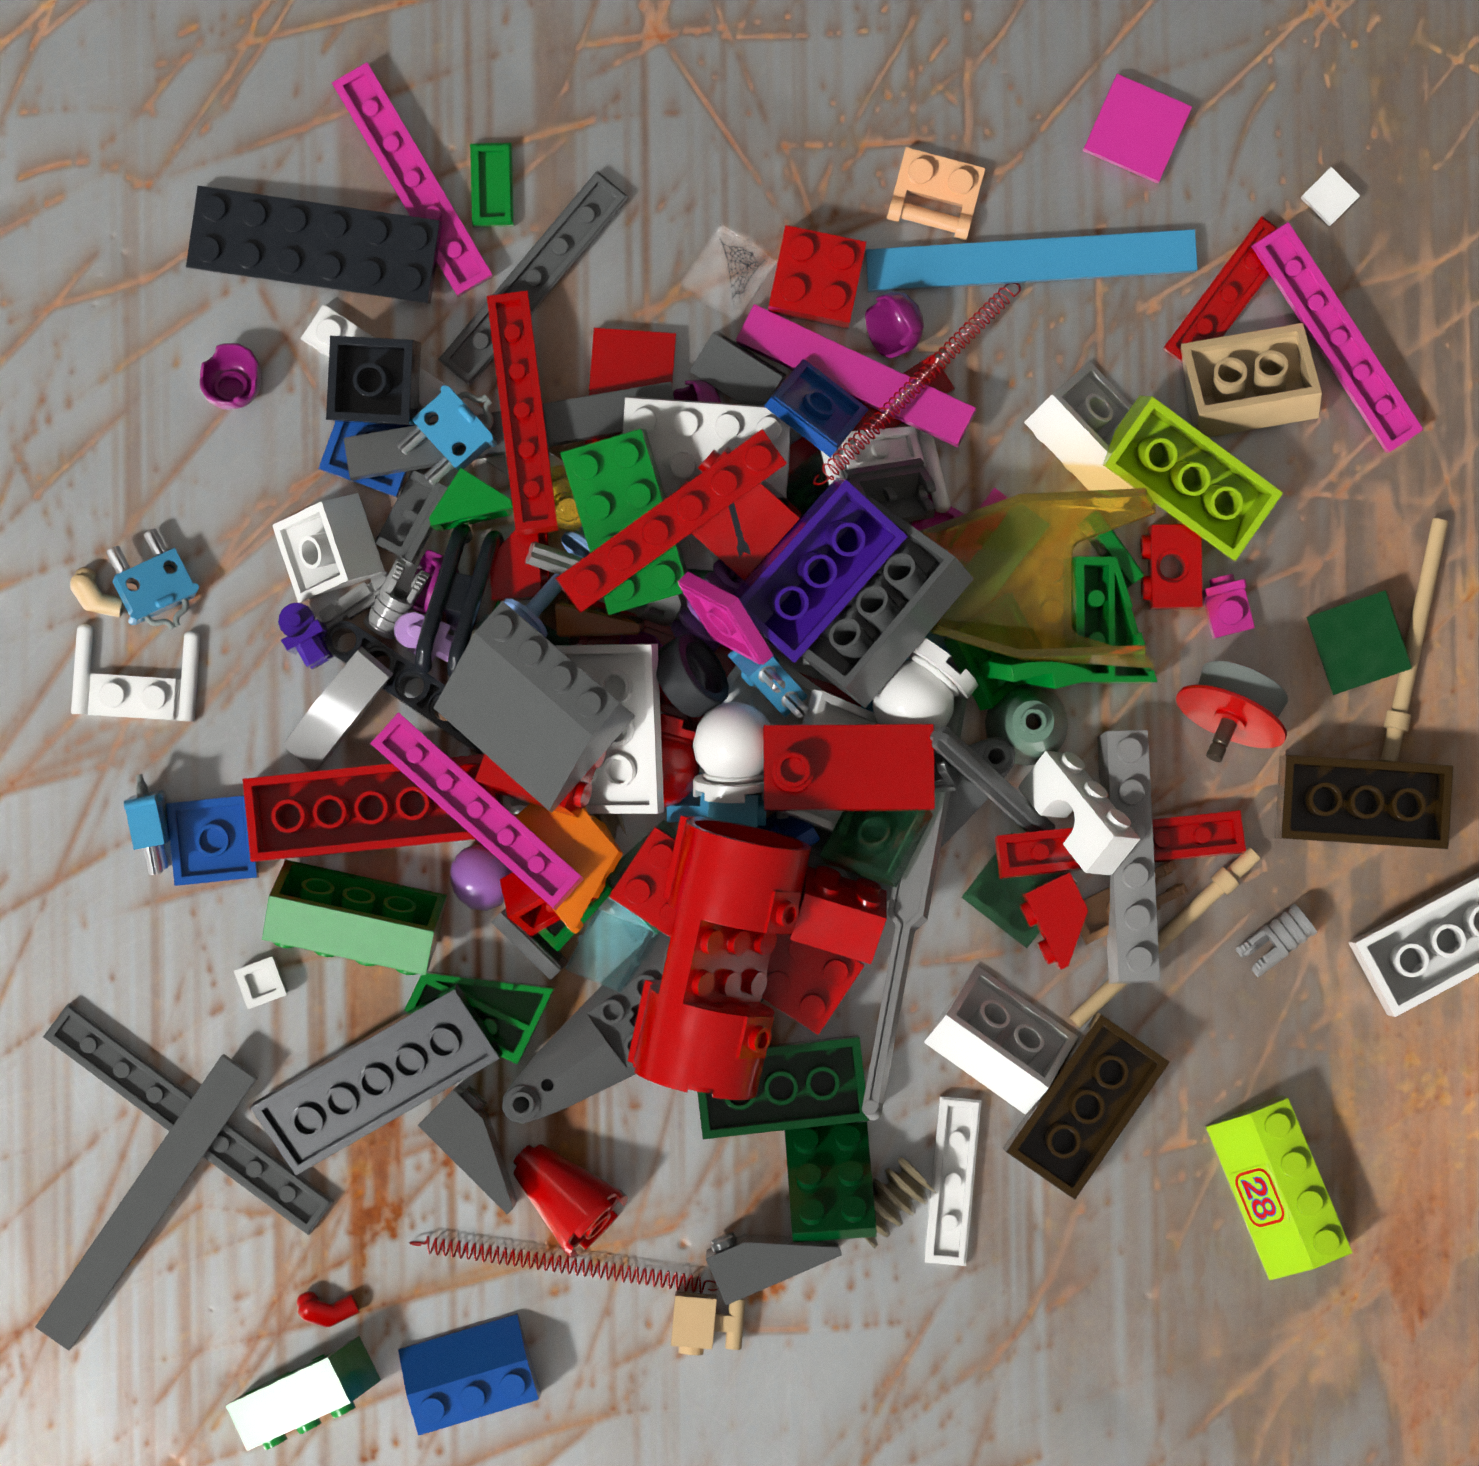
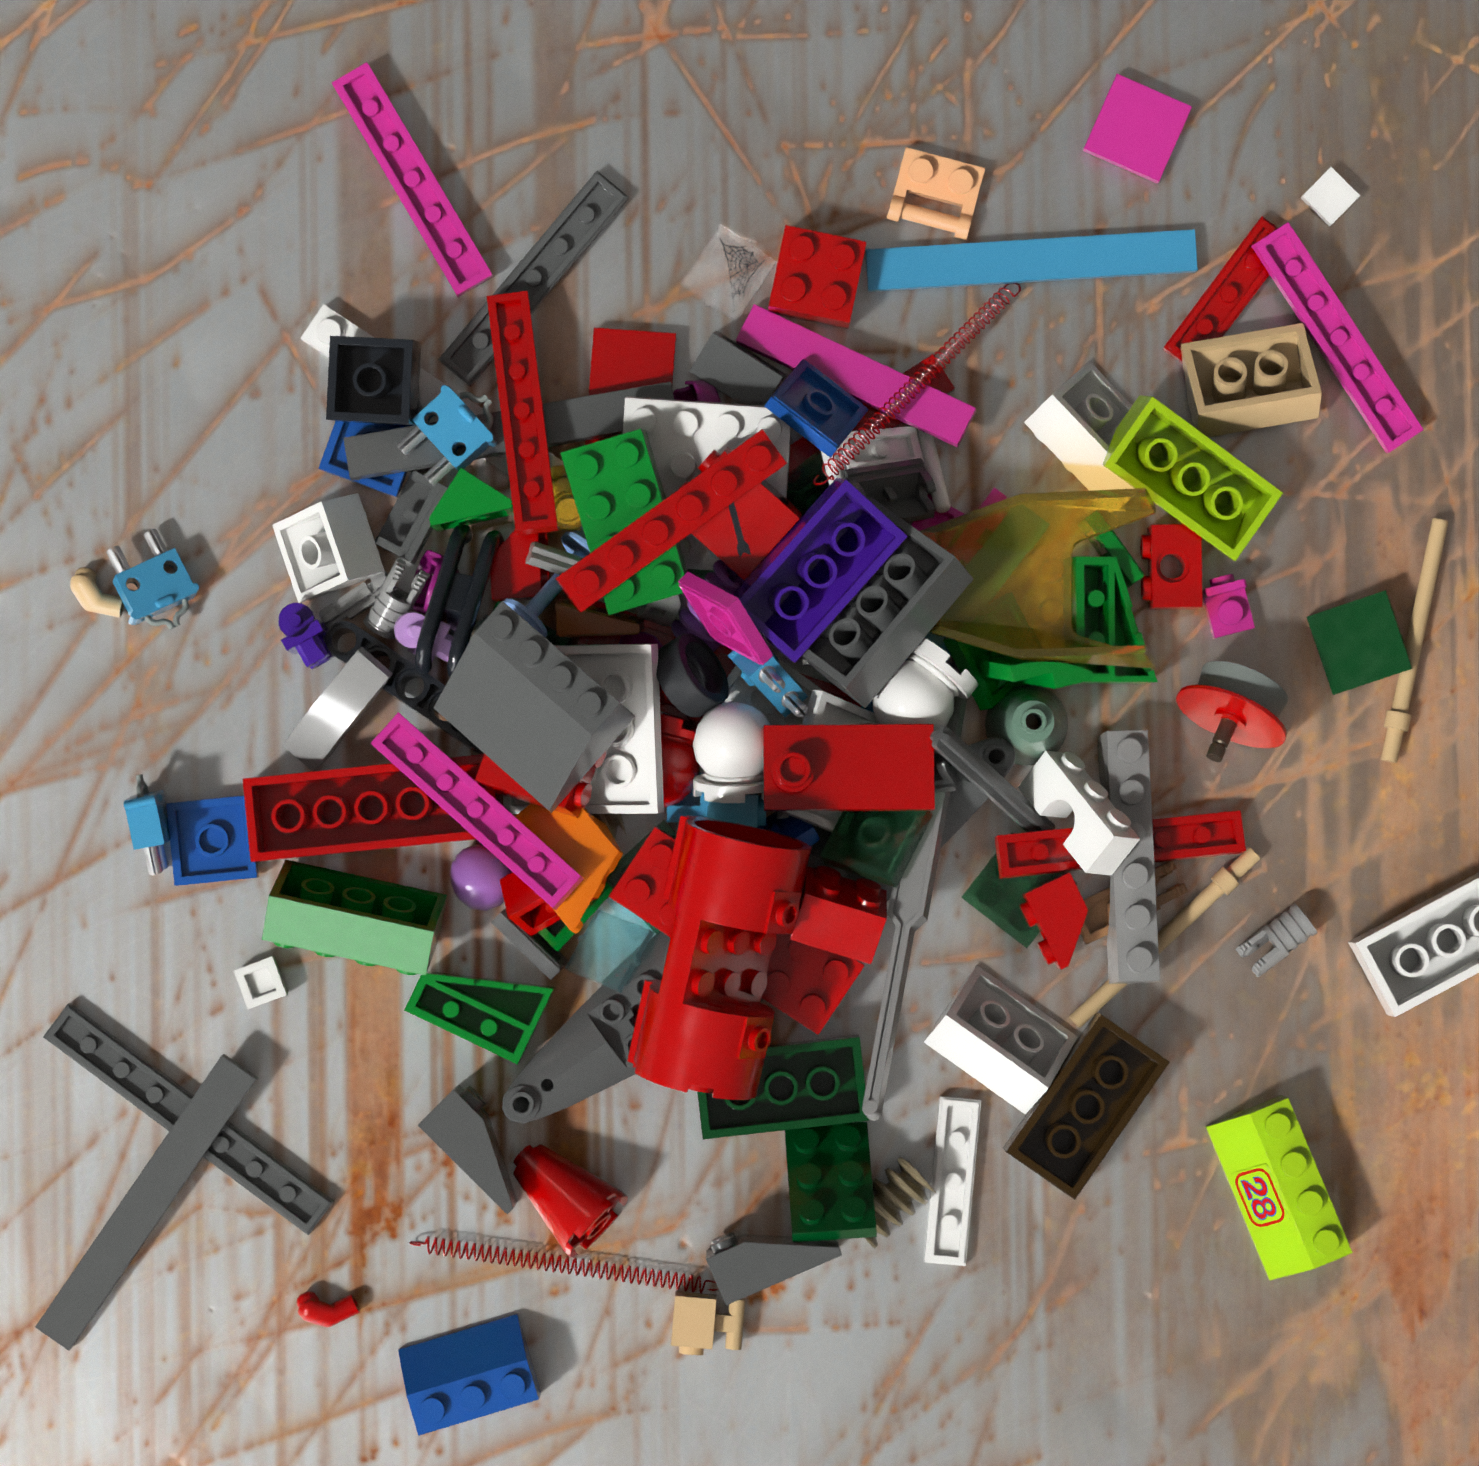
(135, 694): white plate -> none
(230, 377): magenta hair -> none
(303, 1396): wedge -> none
(314, 244): black plate -> none
(376, 1080): plate -> none
(492, 185): green tile -> none
(894, 324): magenta hair -> none
(1364, 801): dark brown brick -> none

